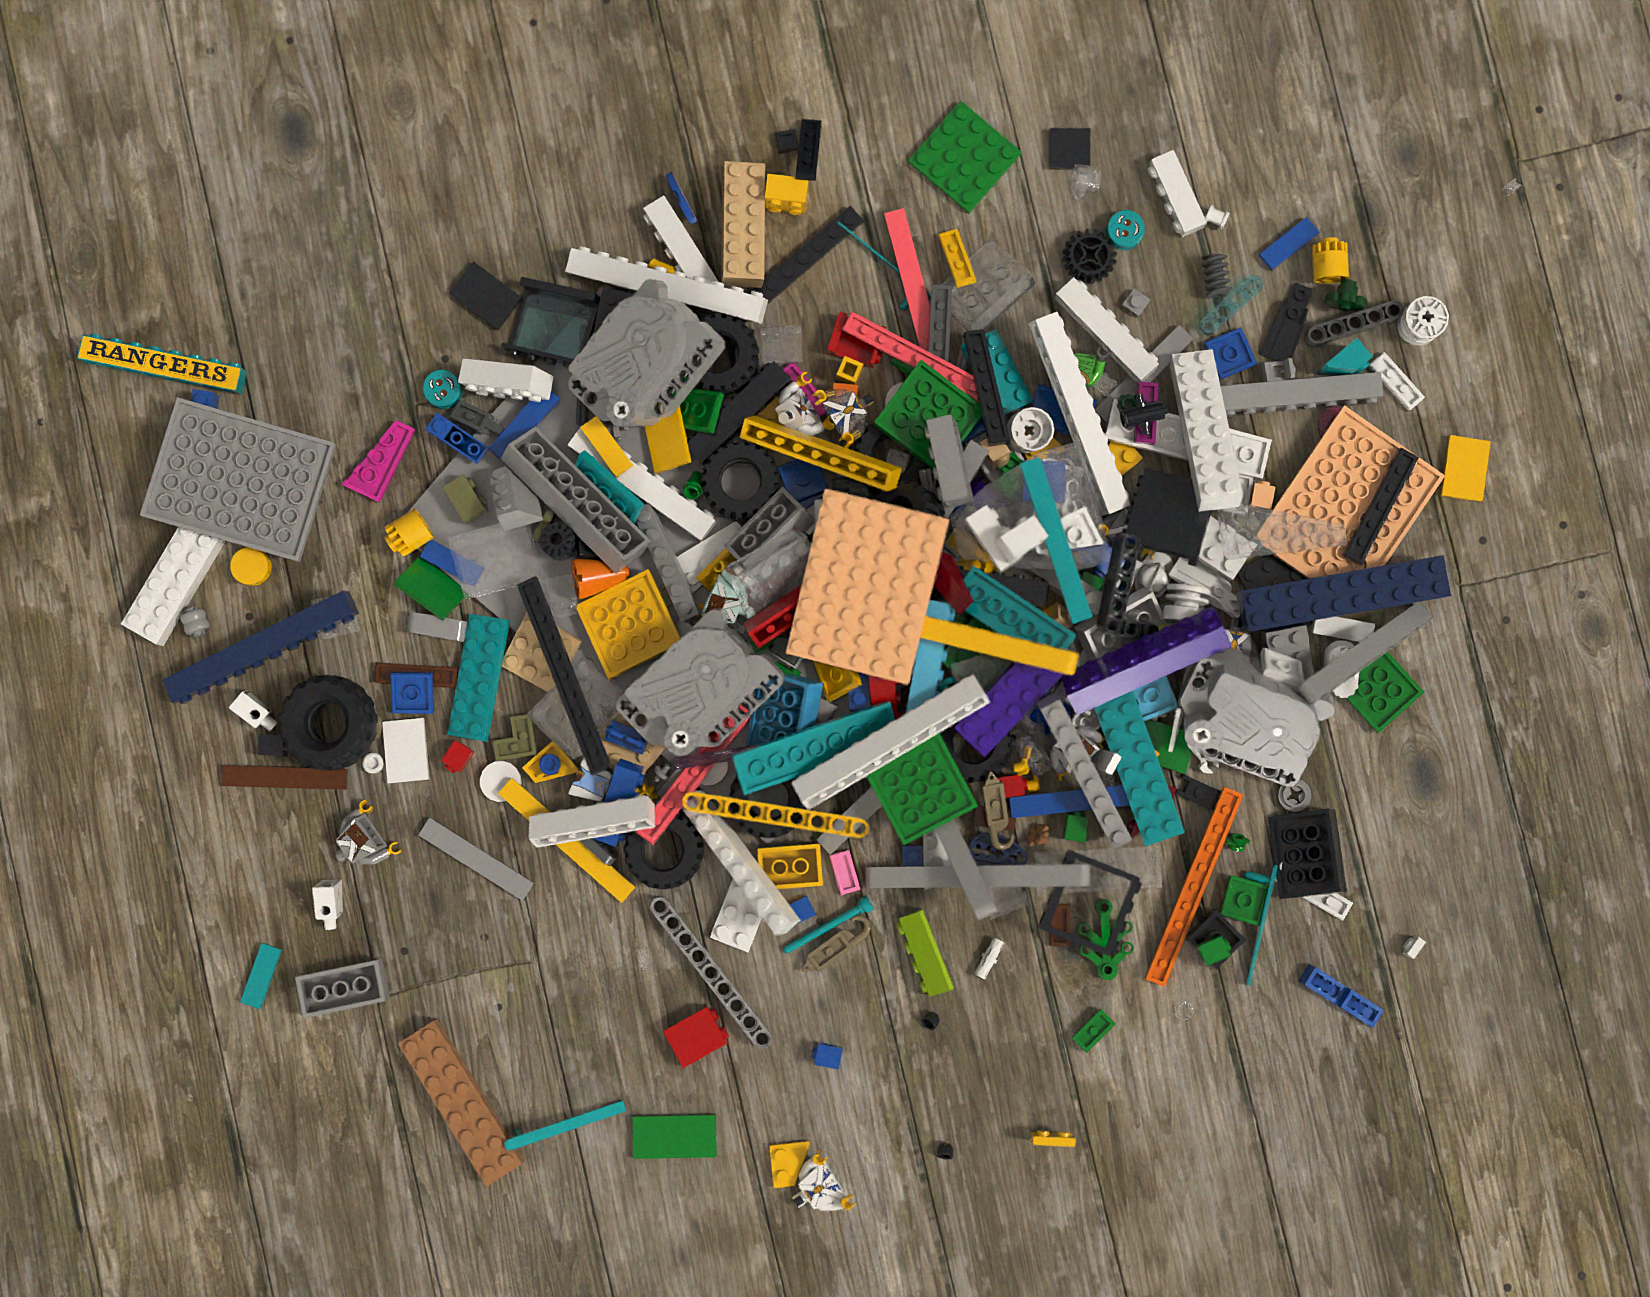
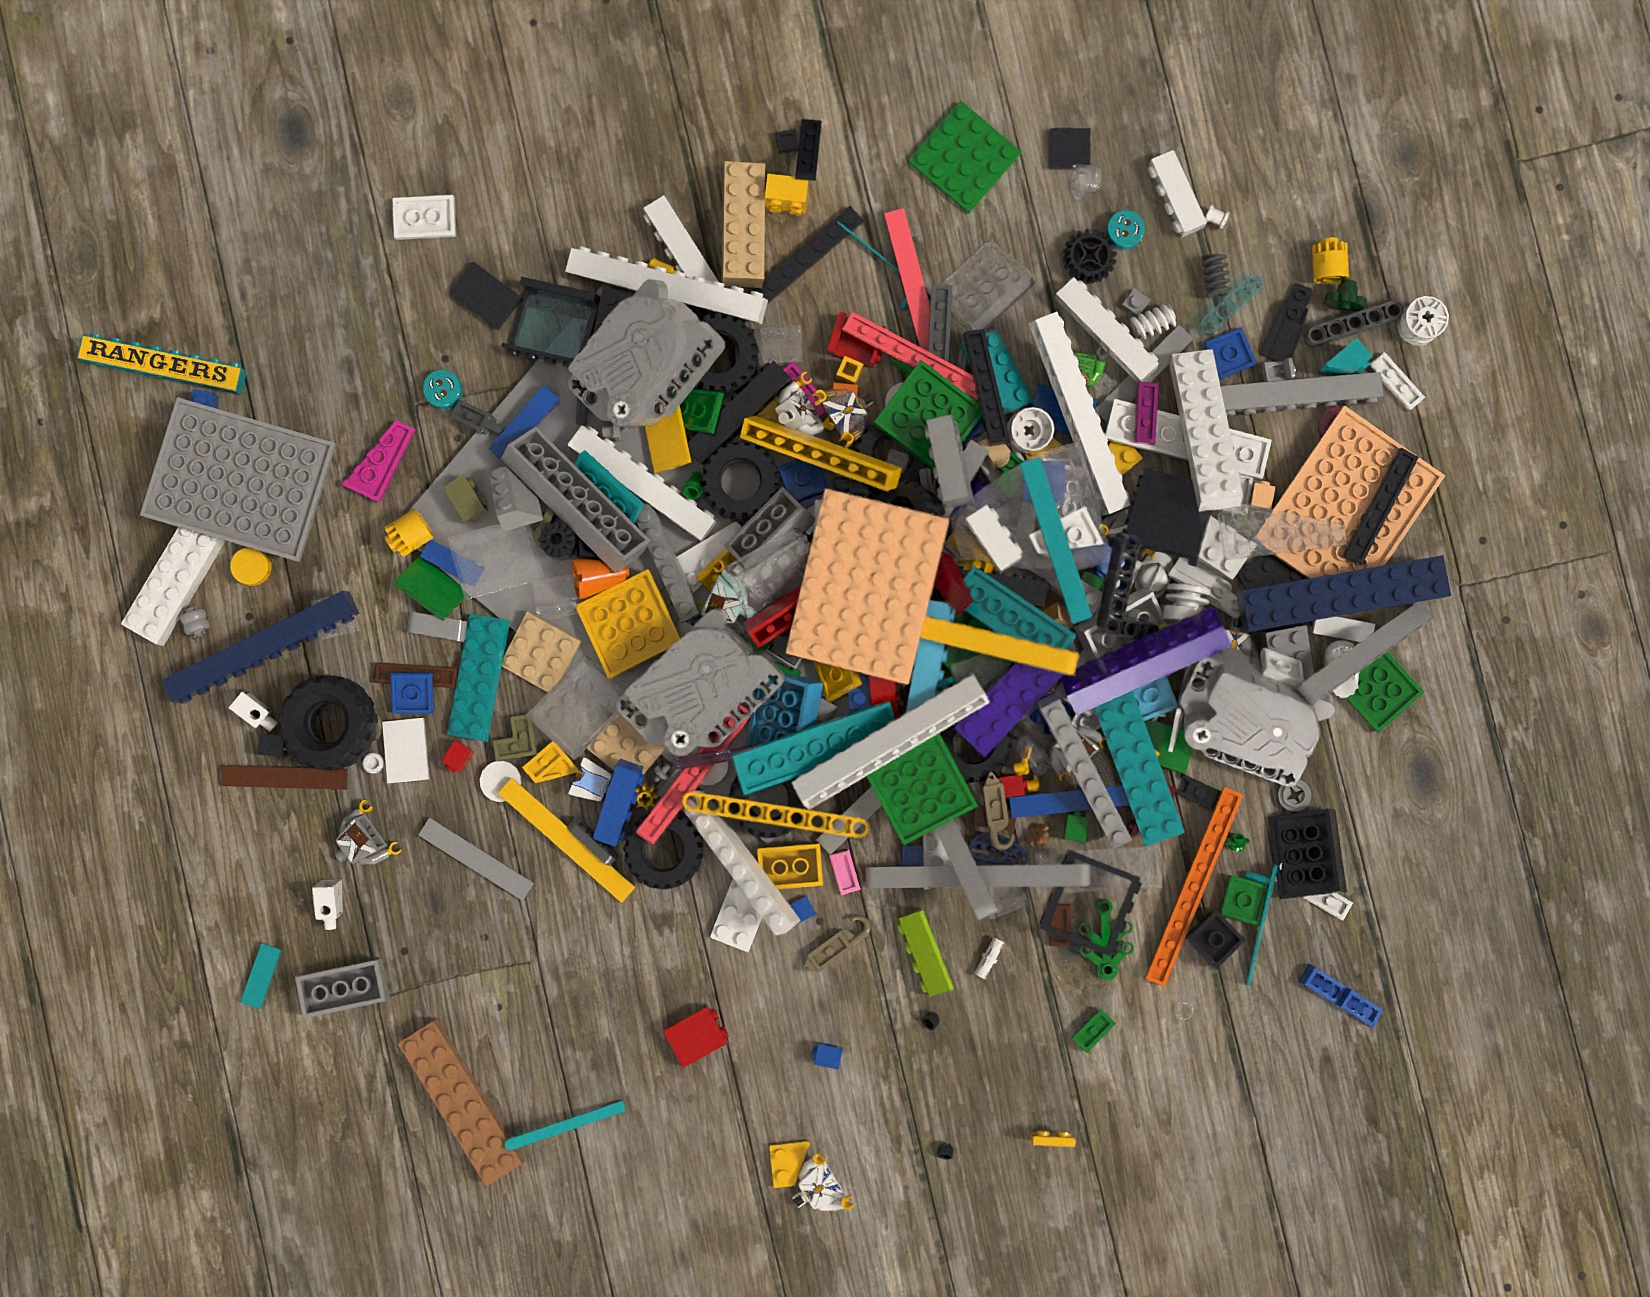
(424, 217): none -> white plate
(456, 438): blue slope -> none
(505, 380): white brick -> none
(550, 764): blue tile -> none
(564, 676): black plate -> none
(592, 821): white brick -> none
(606, 446): yellow tile -> none
(625, 737): blue hinge -> none
(643, 958): clear tile -> none
(674, 1136): green tile -> none
(683, 202): blue tile -> none
(714, 982): light grey beam -> none
(864, 905): teal piece -> none
(957, 258): yellow tile -> none
(1021, 538): white brick -> none
(1105, 761): white tile -> none
(1123, 399): dark green plate -> none
(1142, 414): black pin -> none
(1153, 320): none -> white piece
(1203, 764): white bar -> none
(1213, 950): green brick -> none
(1289, 243): blue tile -> none
(1413, 946): white plate -> none
(1465, 468): yellow tile -> none
(1511, 187): clear bush -> none

